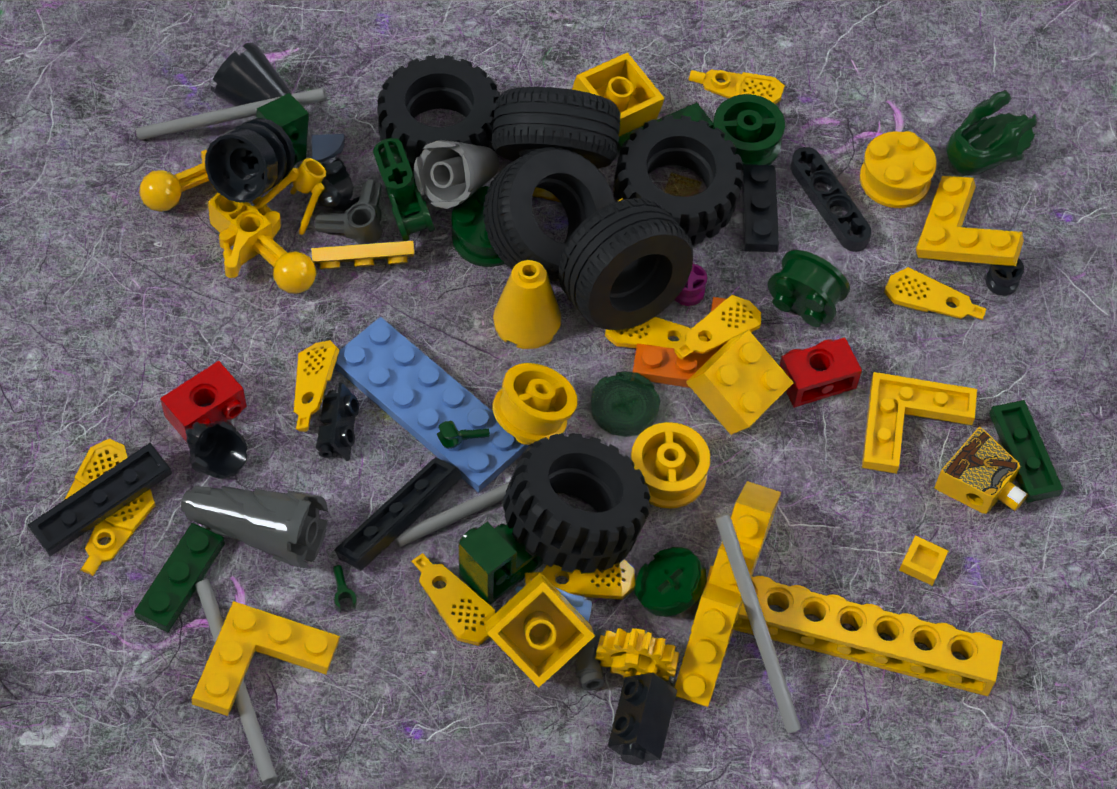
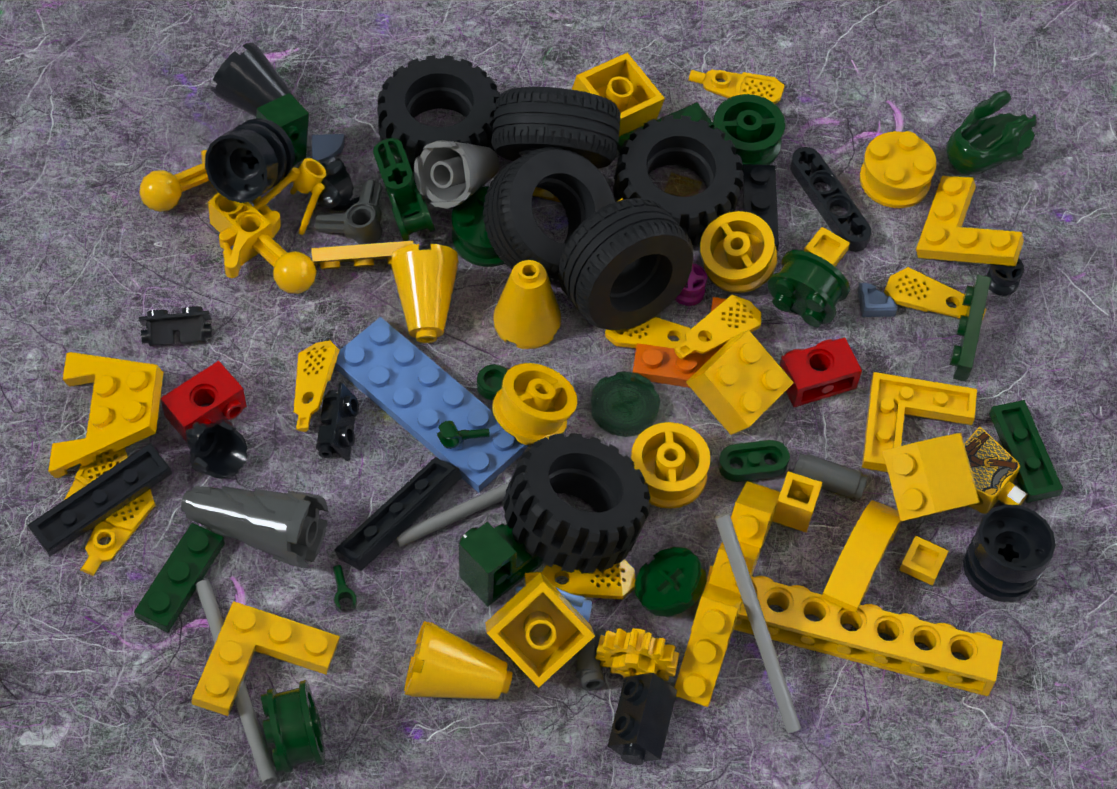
(121, 407): none -> yellow wing
(189, 323): none -> black hinge
(221, 116): light grey piece -> none
(293, 727): none -> dark green wheel
(425, 287): none -> yellow cone
(450, 597): yellow piece -> none
(454, 668): none -> yellow cone
(490, 380): none -> dark green tile
(738, 252): none -> yellow wheel
(752, 458): none -> dark green plate
(797, 501): none -> yellow brick
(828, 246): none -> yellow plate
(834, 476): none -> dark grey piece
(862, 555): none -> yellow slope
(874, 302): none -> sand blue tile
(931, 477): none -> yellow slope
(969, 327): none -> dark green plate
(1009, 553): none -> black wheel

